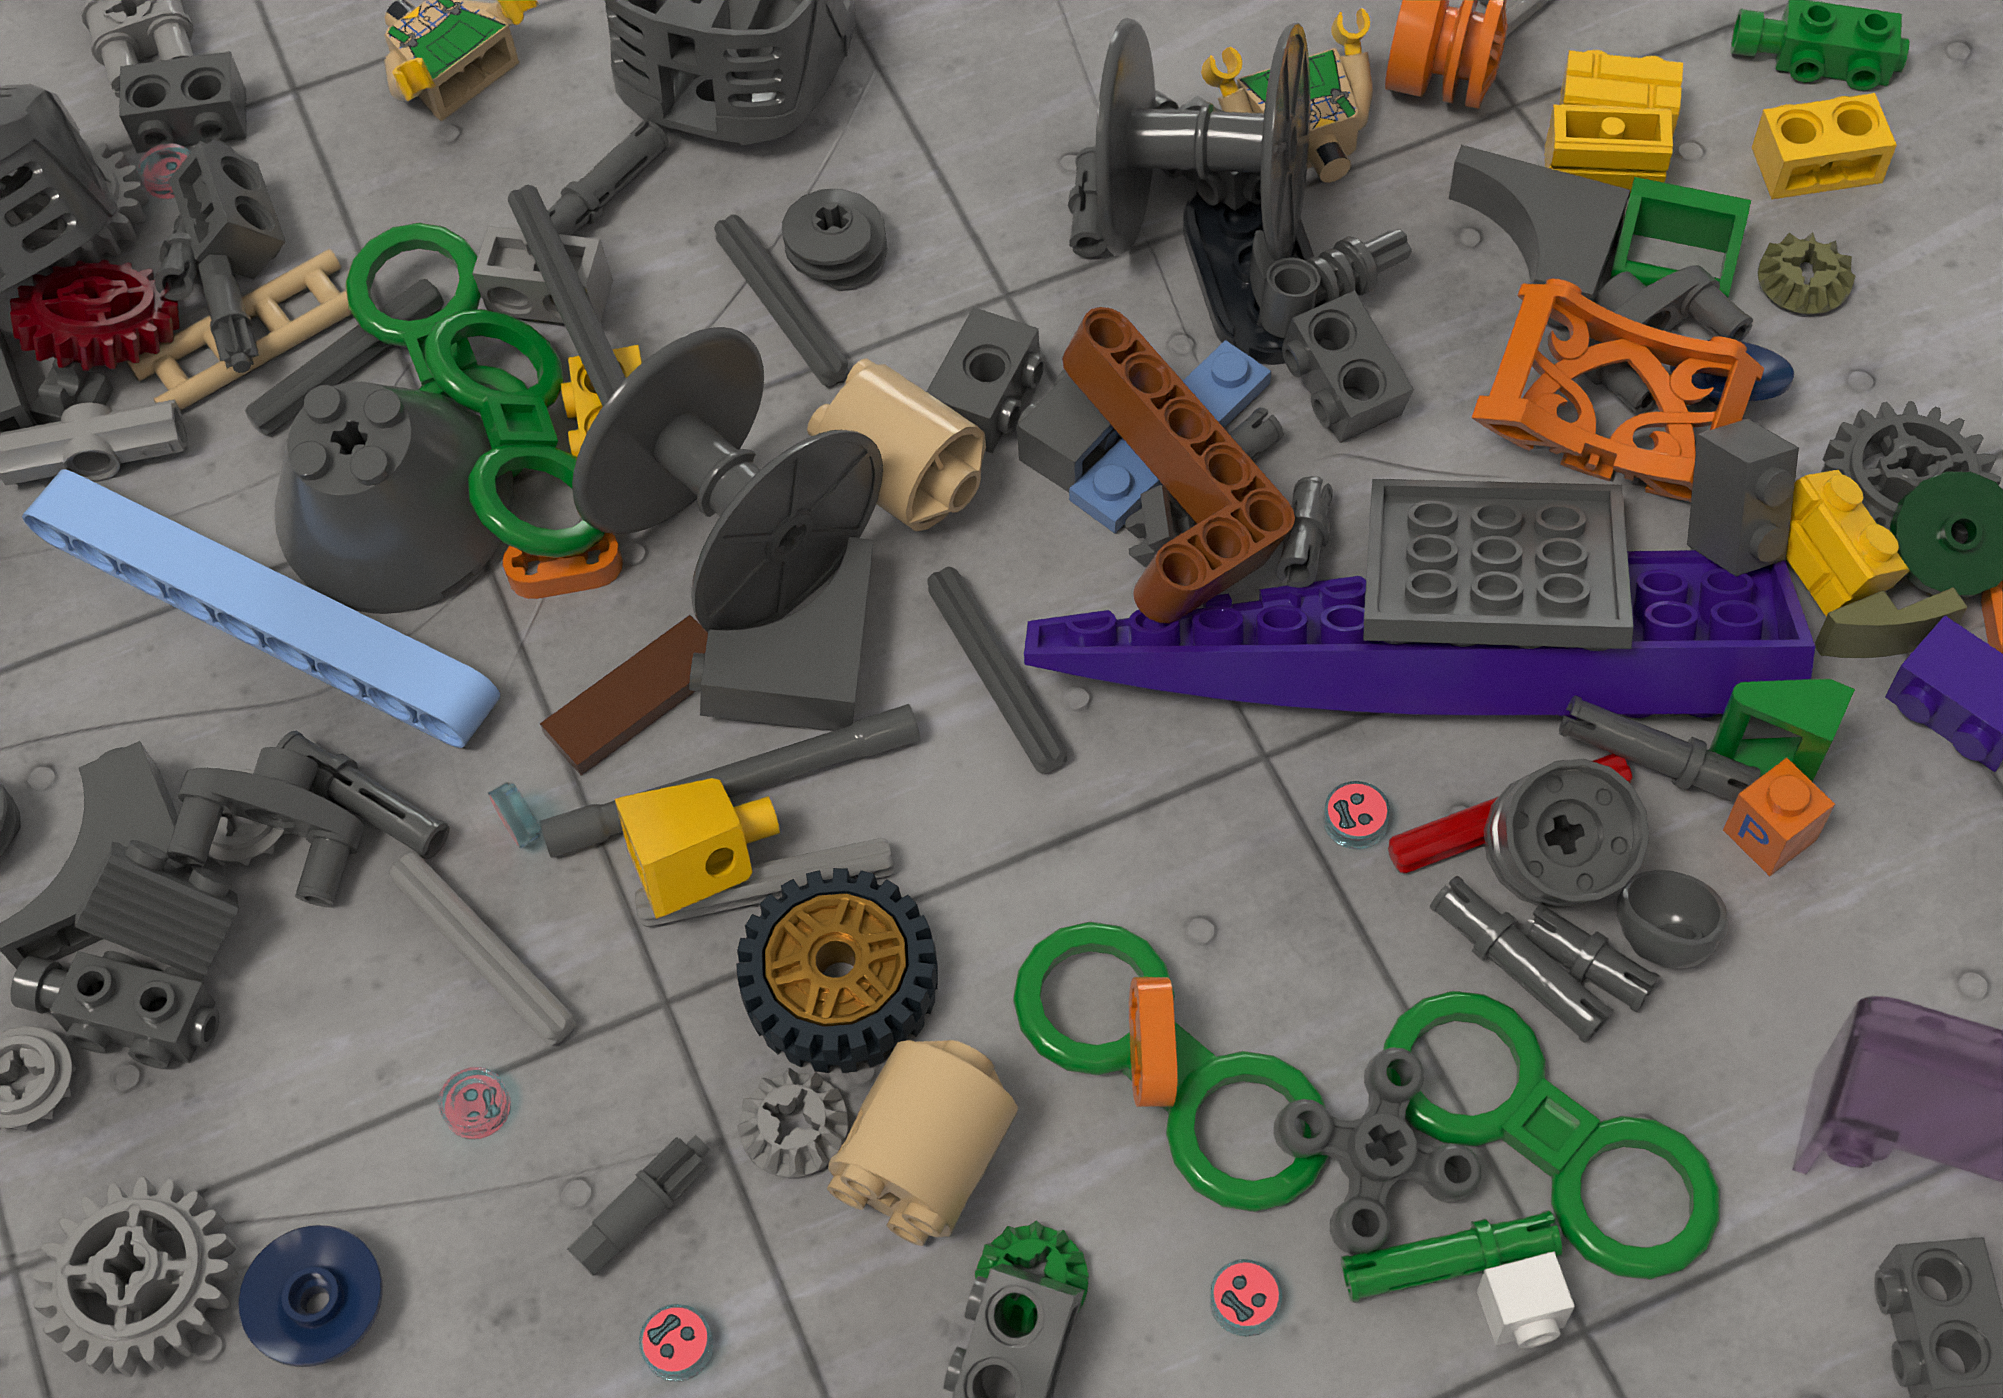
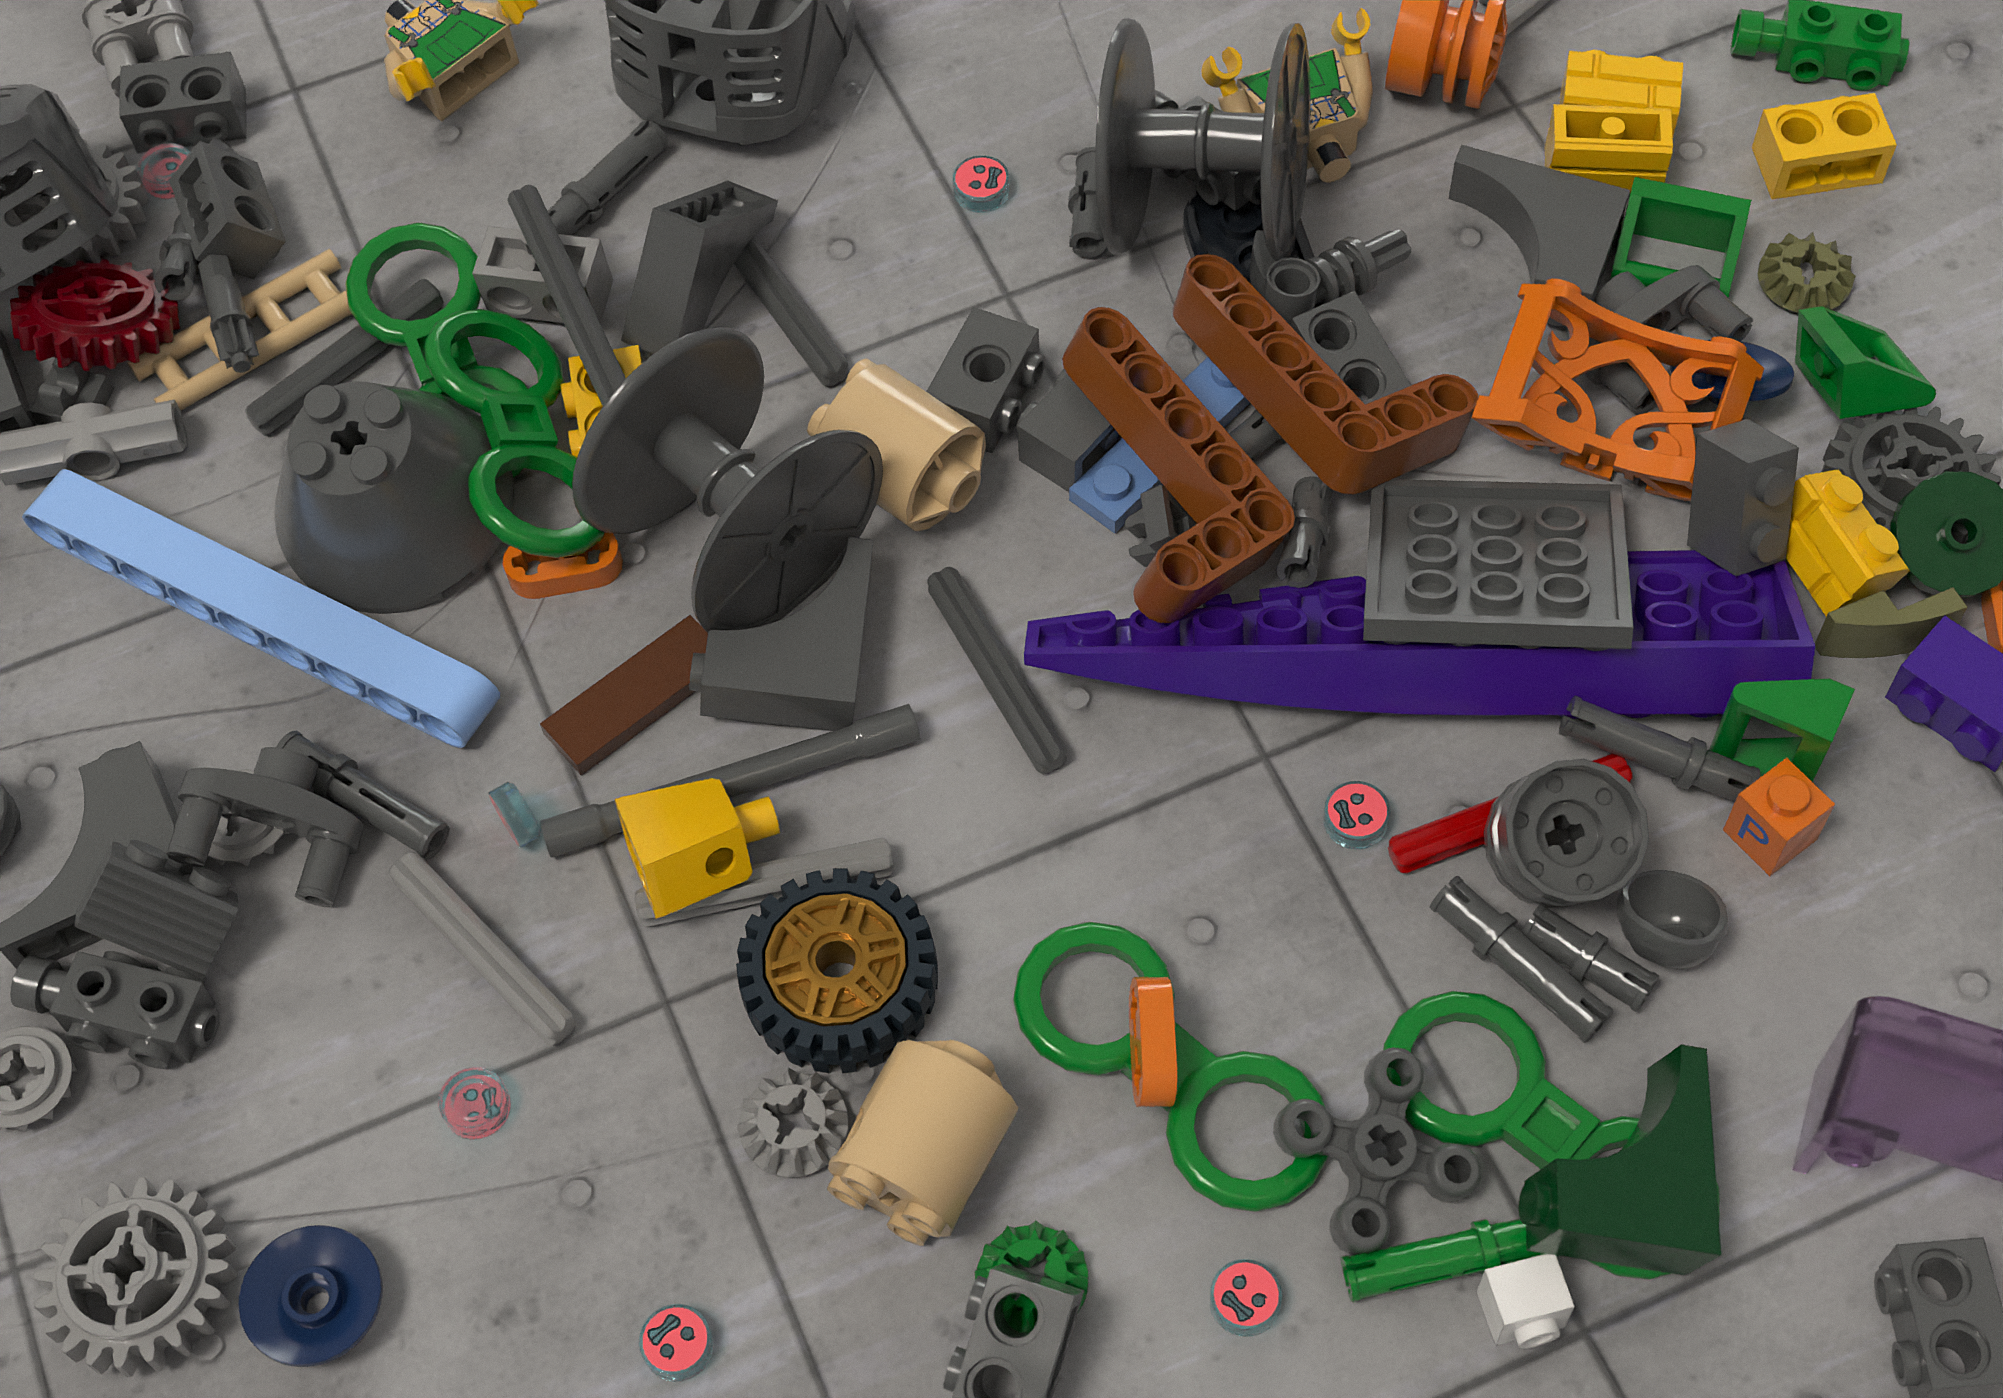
(640, 1203): dark grey piece -> none
(687, 260): none -> dark grey arch
(835, 238): dark grey piece -> none
(981, 183): none -> tile
(1303, 399): none -> dark orange beam
(1651, 1199): none -> dark green arch
(1838, 363): none -> green tile

